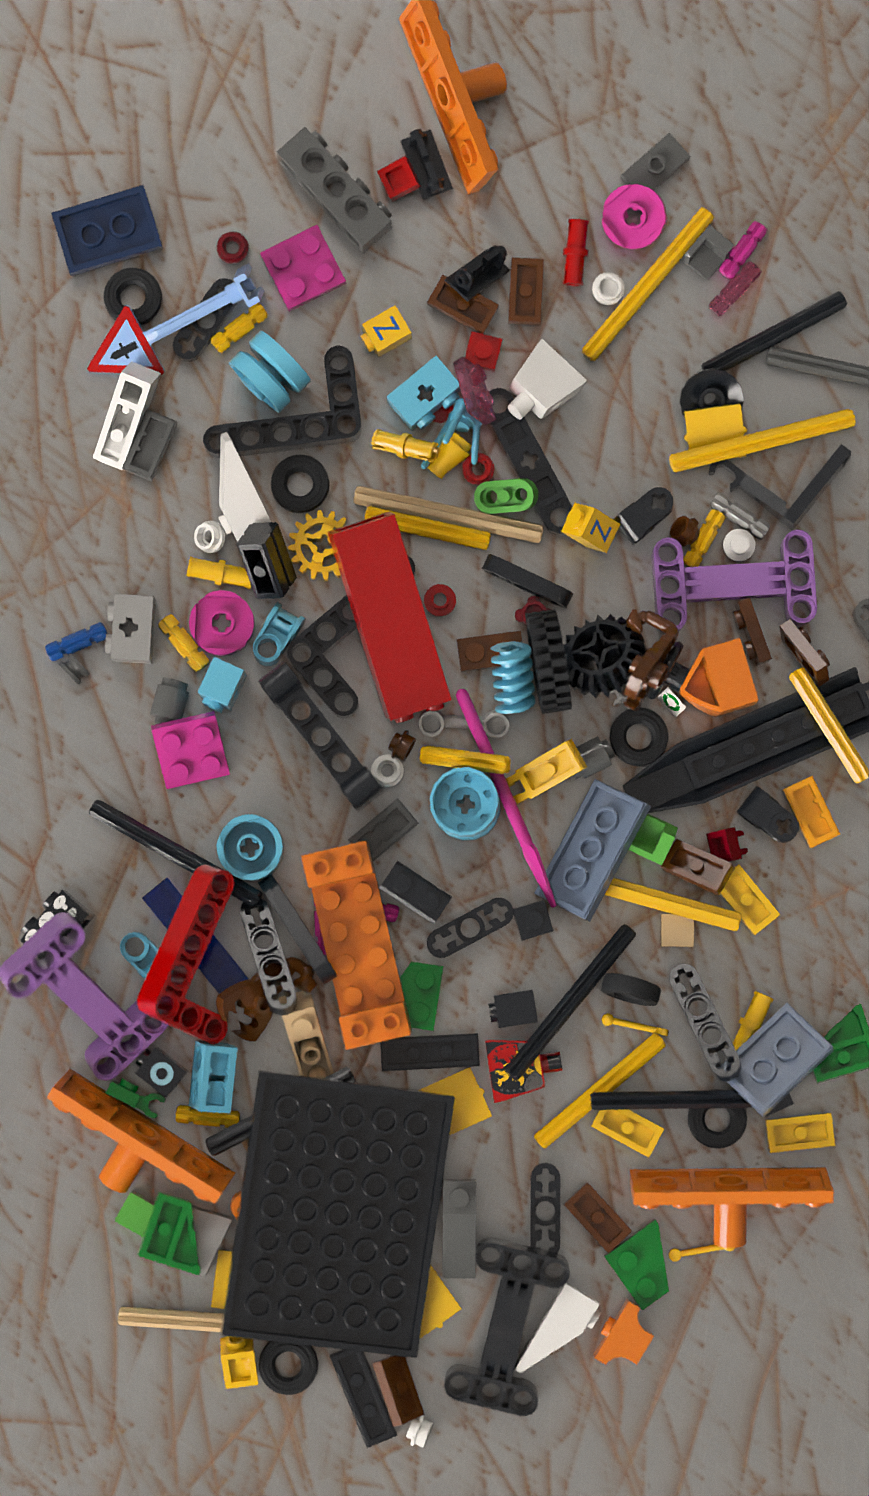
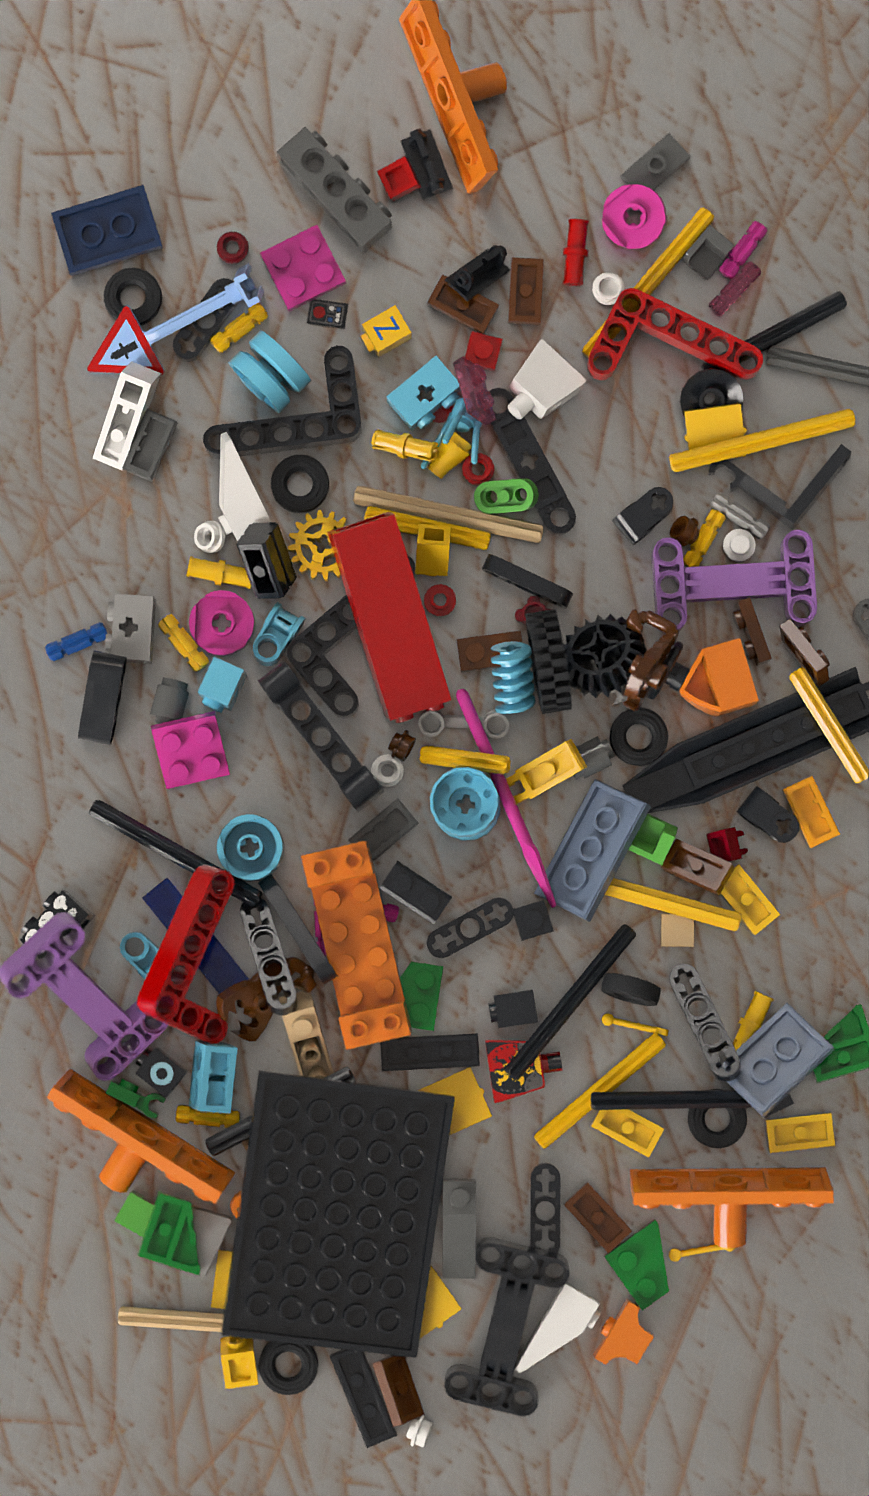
(74, 668): dark grey bush -> none
(102, 697): none -> black beam
(327, 313): none -> black sticker
(433, 550): none -> yellow brick
(590, 527): yellow brick -> none
(670, 334): none -> red beam
(671, 702): white sticker -> none

